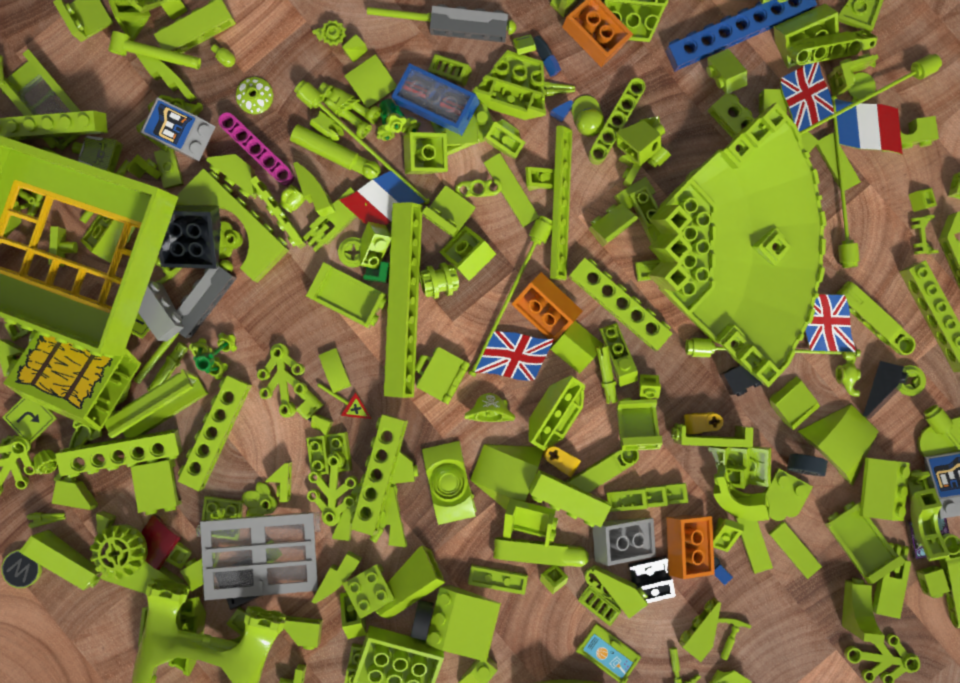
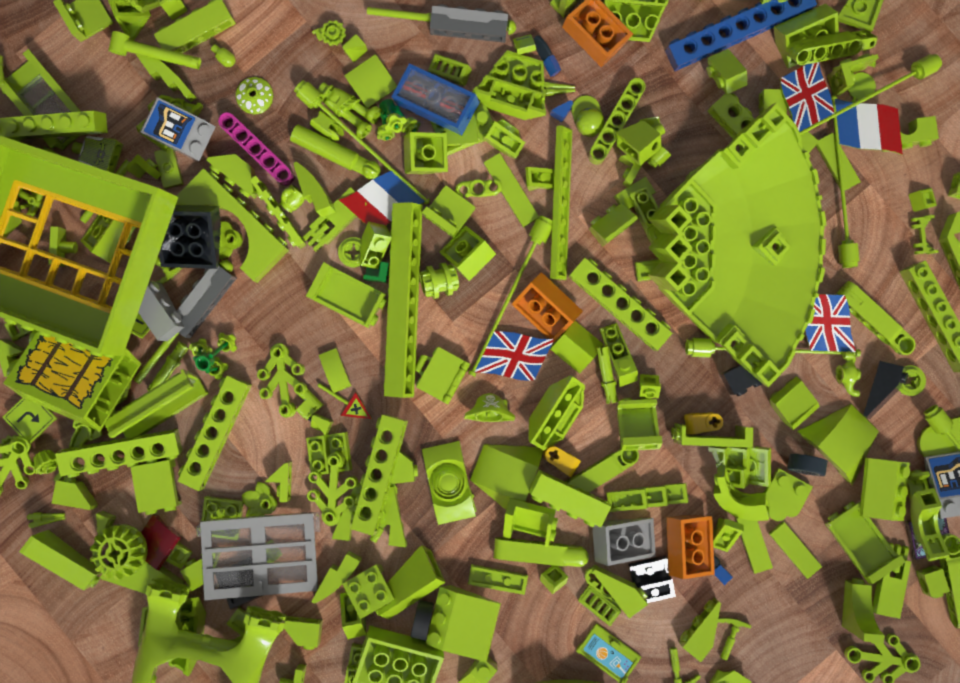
(20, 570): black tile -> none

